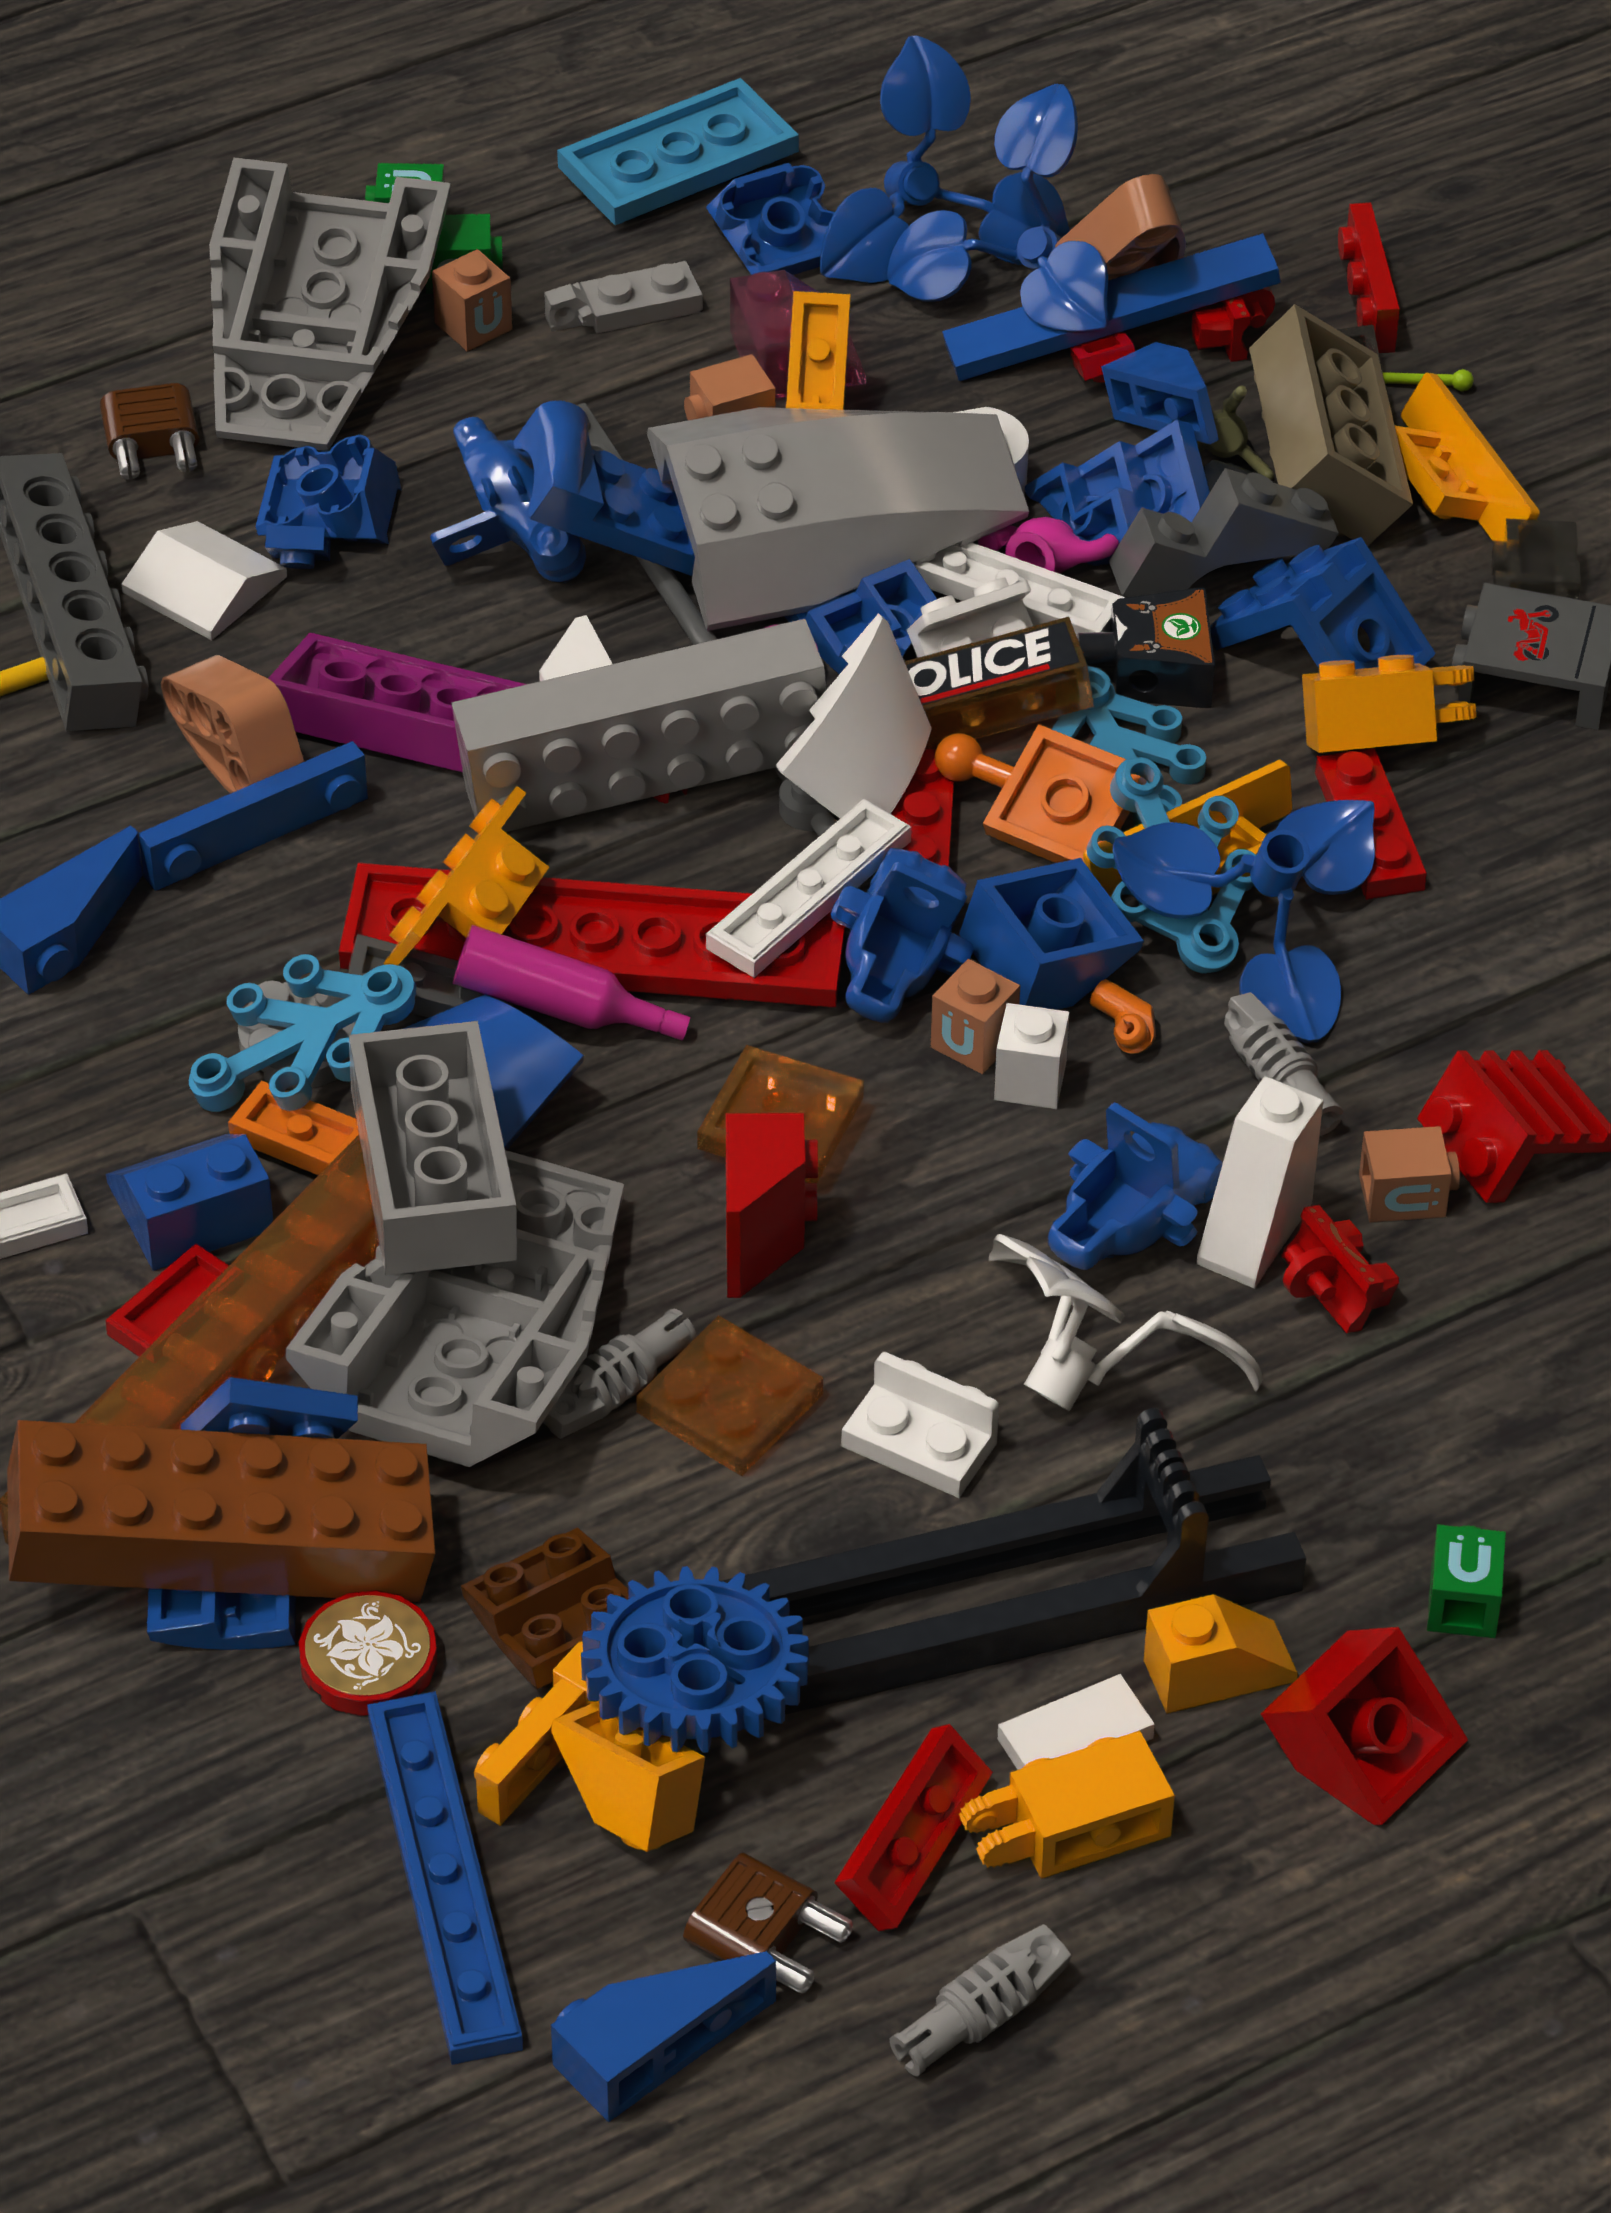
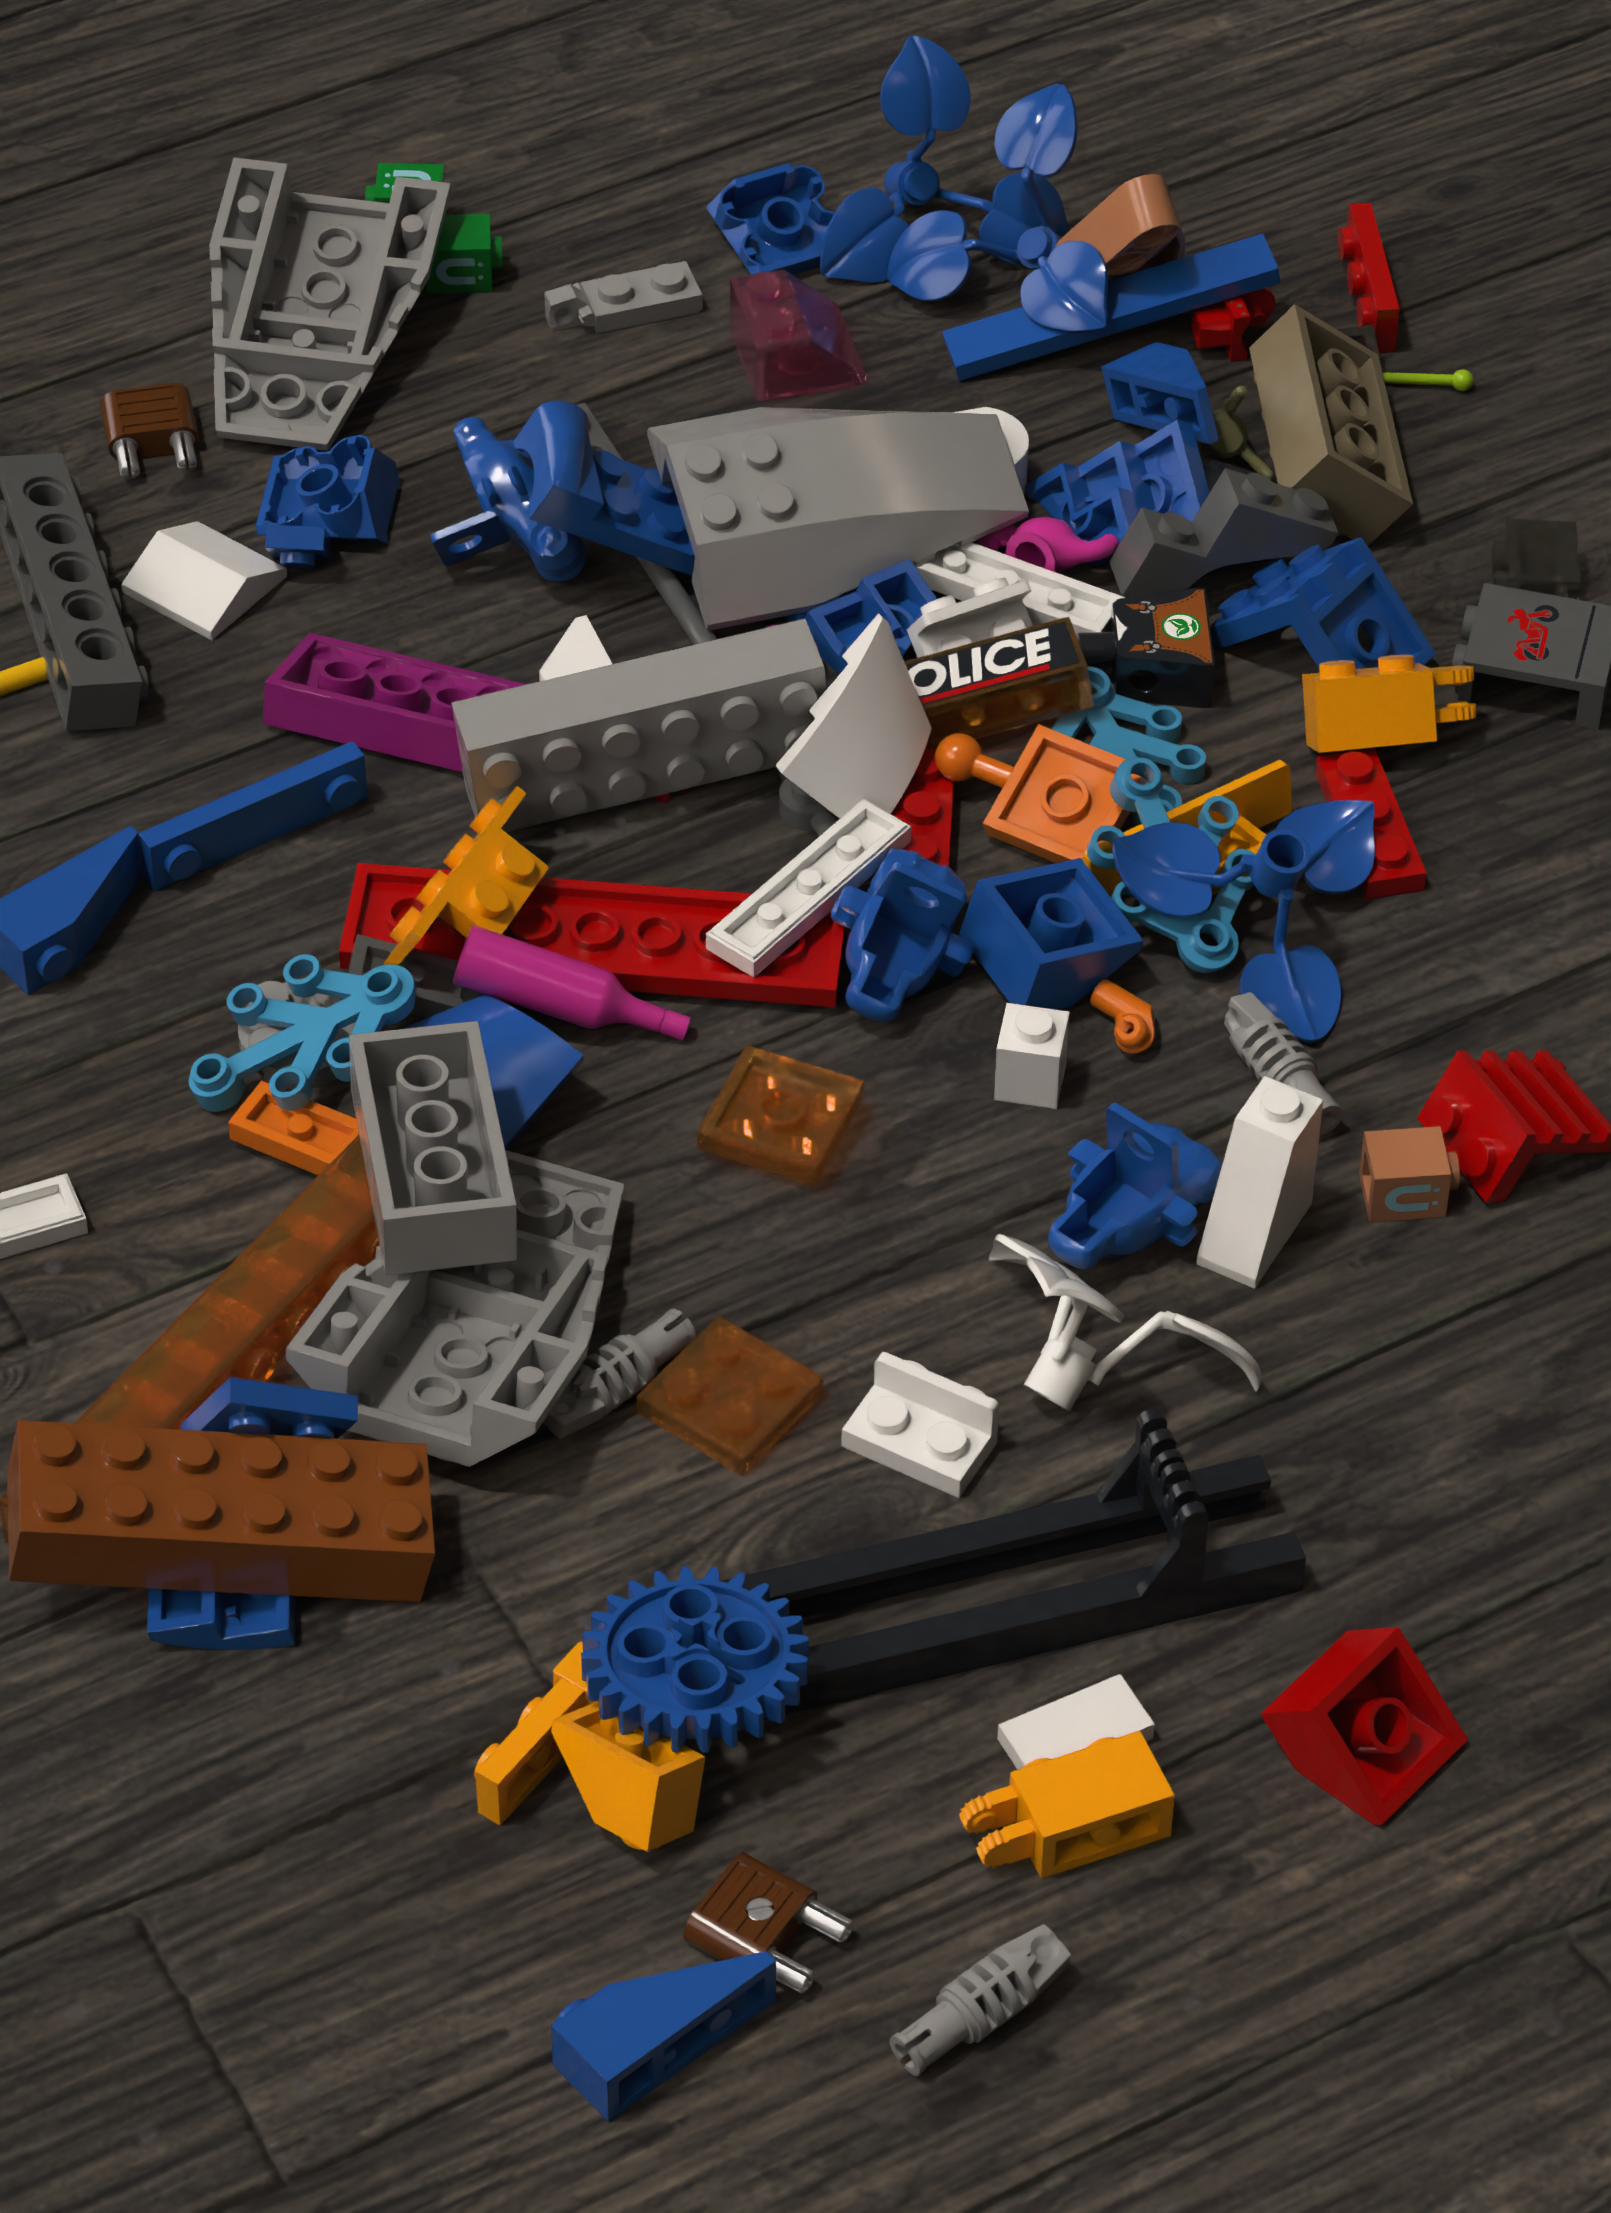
(164, 1299): red tile -> none
(194, 1196): blue slope -> none
(233, 721): nougat beam -> none
(367, 1650): tile -> none
(444, 1879): blue tile -> none
(472, 300): nougat brick -> none
(544, 1601): reddish brown slope -> none
(677, 151): dark azure plate -> none
(728, 388): nougat brick -> none
(766, 1194): red slope -> none
(818, 350): light orange plate -> none
(913, 1828): red plate -> none
(970, 1014): nougat brick -> none
(1099, 352): red plate -> none
(1212, 1652): light orange slope -> none
(1329, 1264): red hips -> none
(1456, 464): light orange bracket -> none
(1466, 1581): green brick -> none

